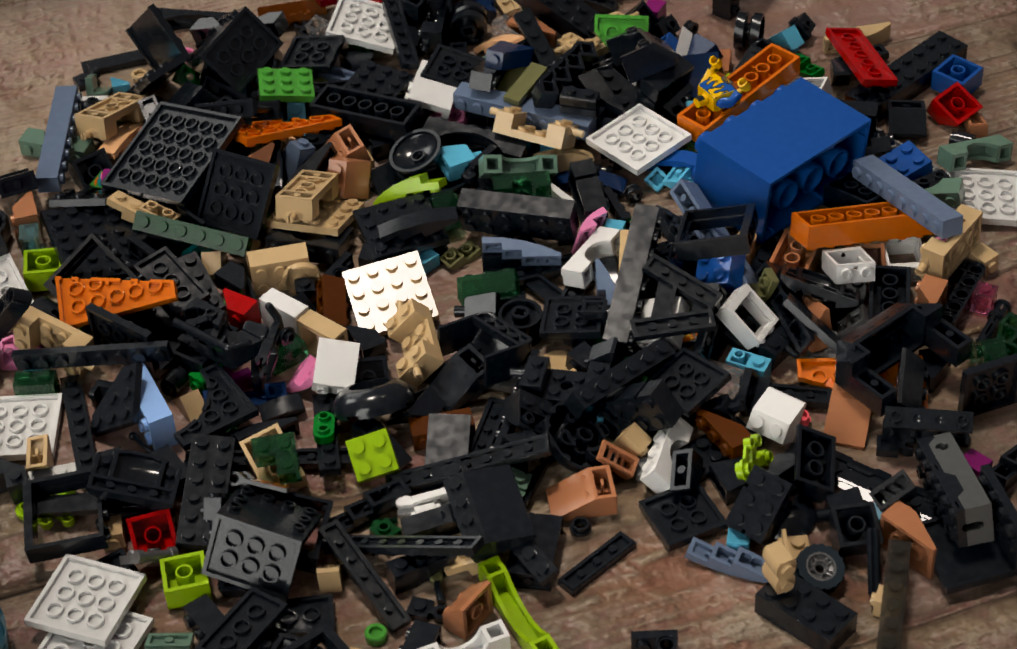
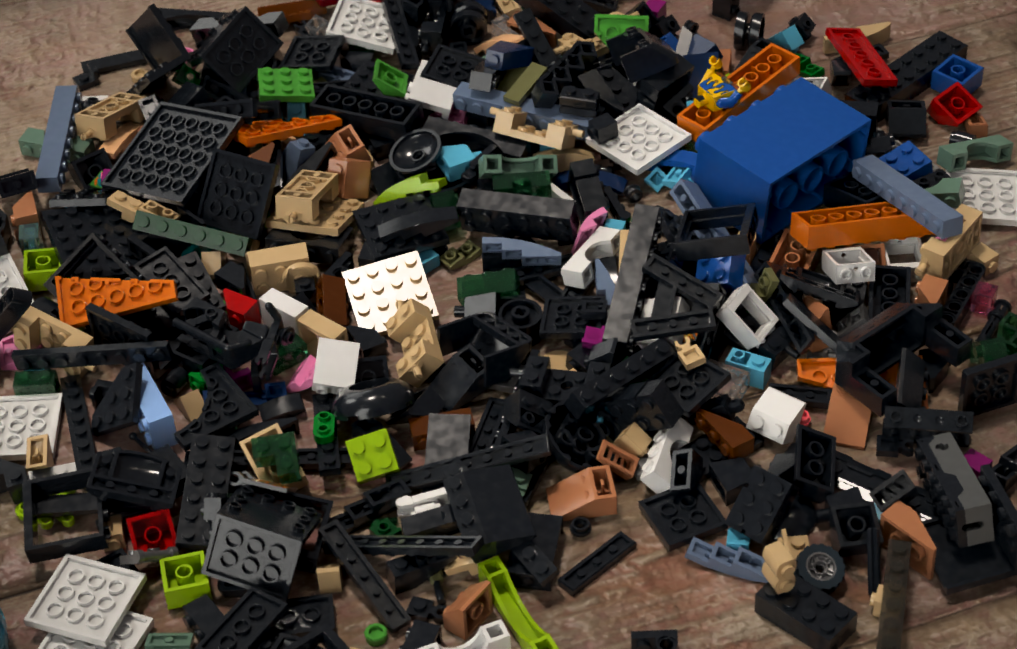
(92, 86): sand green panel -> none
(119, 85): medium azure slope -> none
(389, 79): none -> bright green slope
(592, 336): none -> magenta panel
(603, 128): none -> black brick
(689, 355): none -> tan plate
(751, 389): black bracket -> none
(759, 458): lime plant -> none

